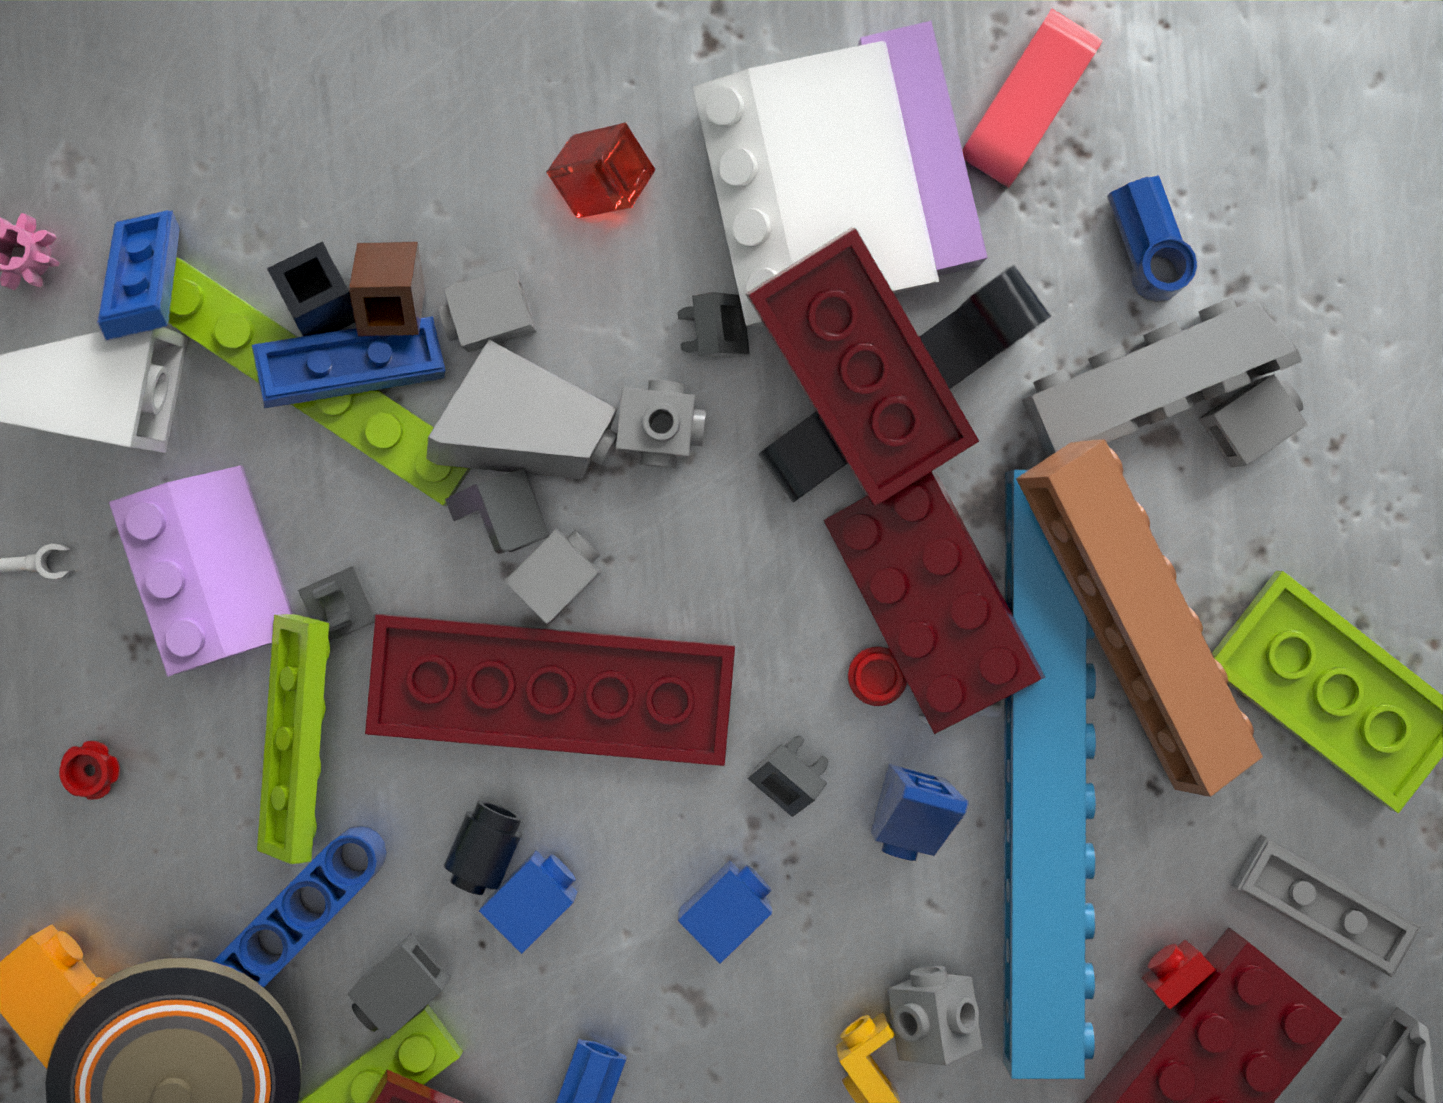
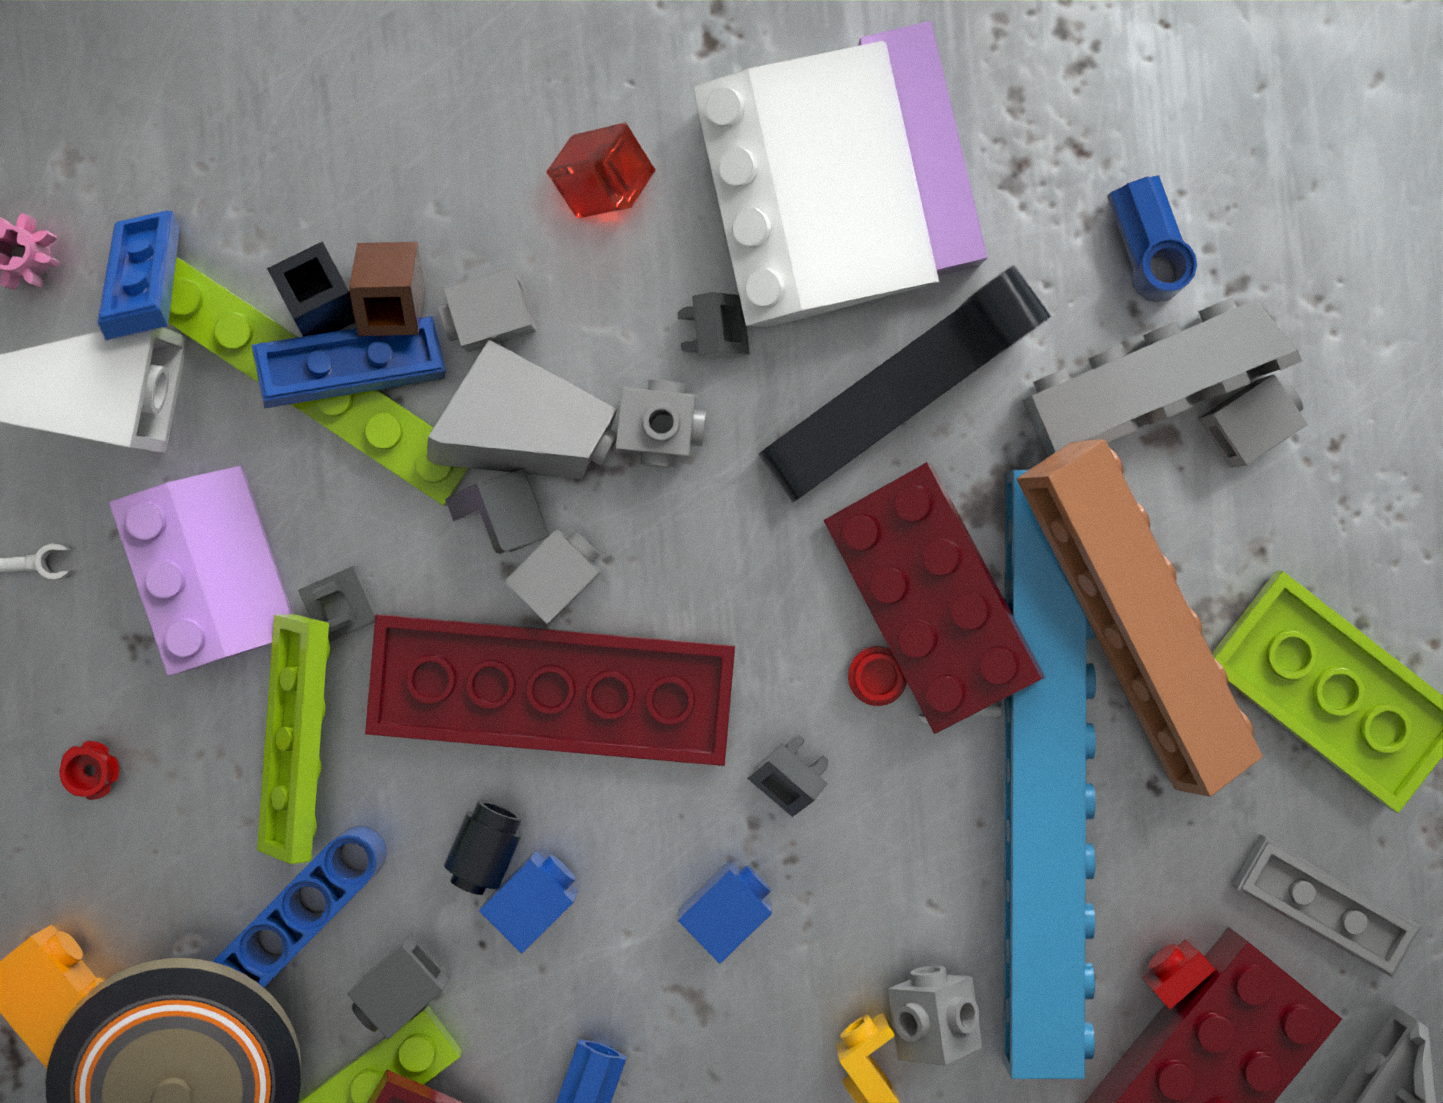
(862, 366): dark red plate -> none
(916, 812): blue slope -> none
(1030, 98): coral beam -> none

